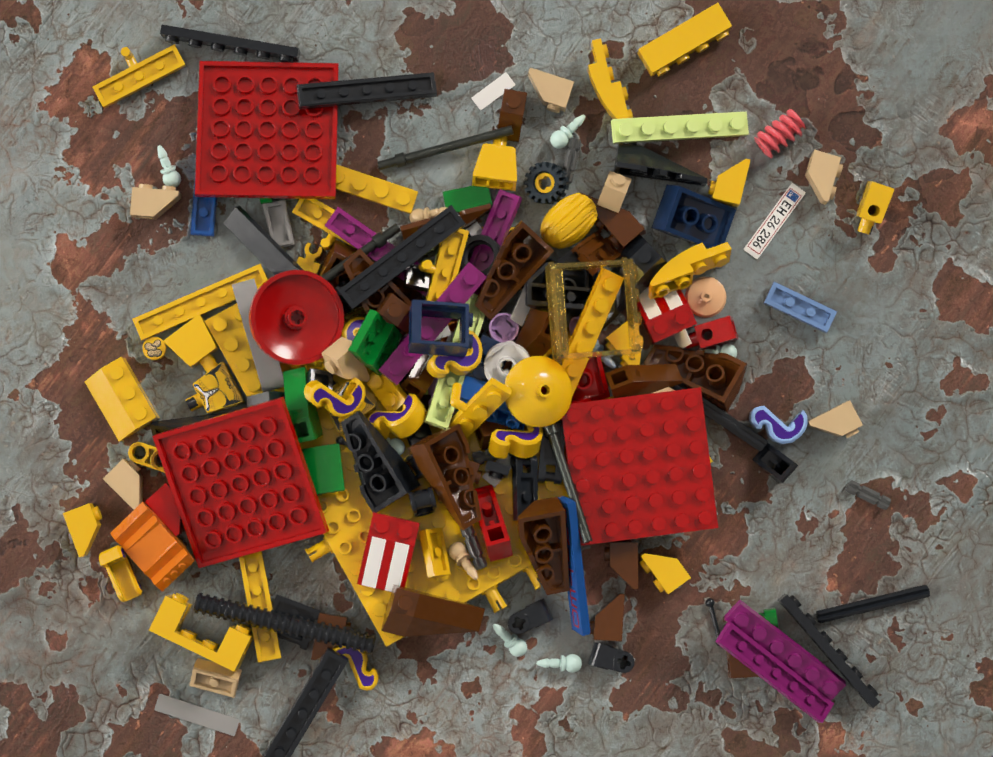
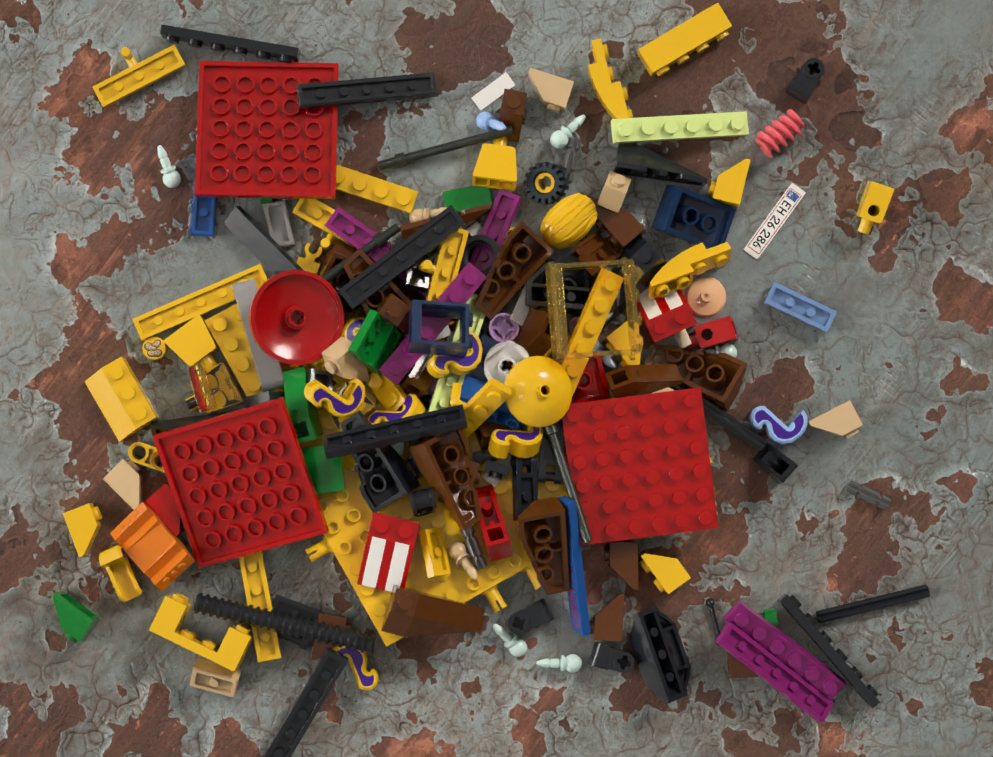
(74, 617): none -> green slope
(152, 203): tan slope -> none
(197, 714): light grey sticker -> none
(202, 388): none -> slope
(394, 431): none -> black plate
(489, 122): none -> light blue bar
(660, 654): none -> black wedge
(804, 83): none -> black piece
(822, 173): tan slope -> none

